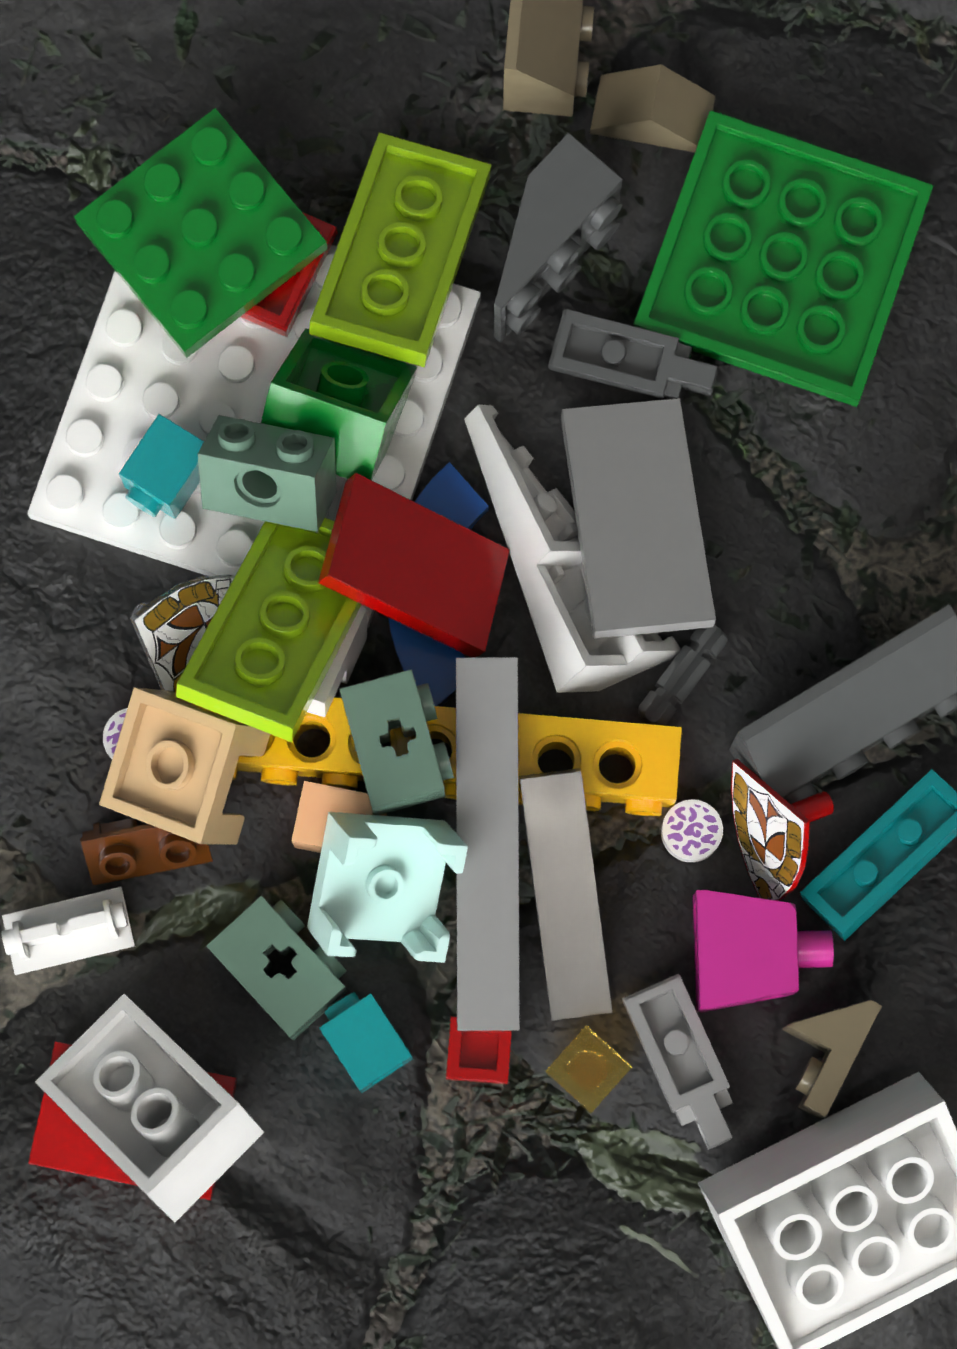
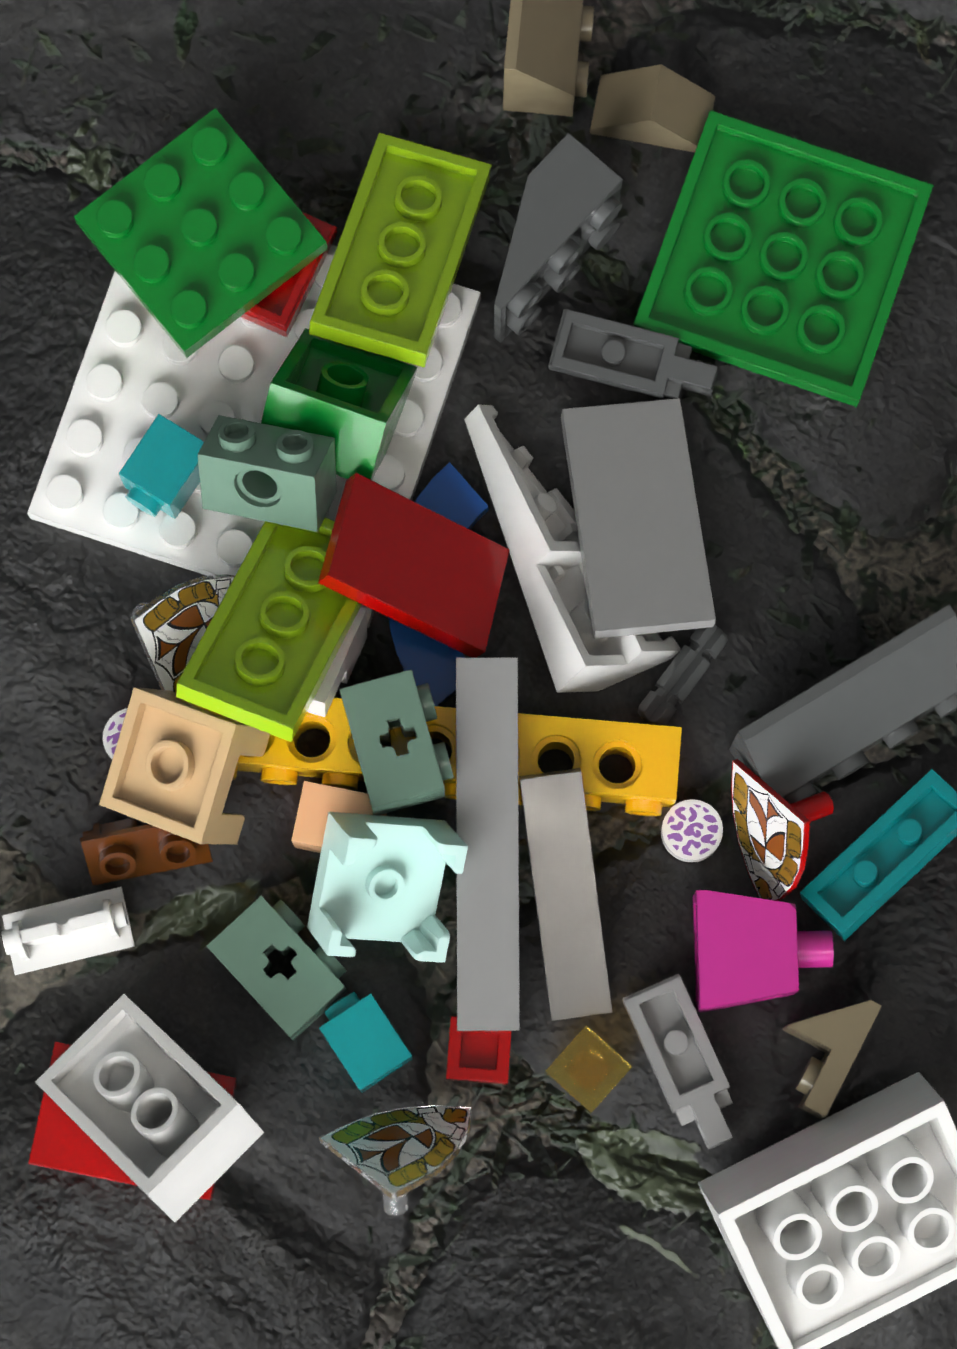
(401, 1147): none -> shield

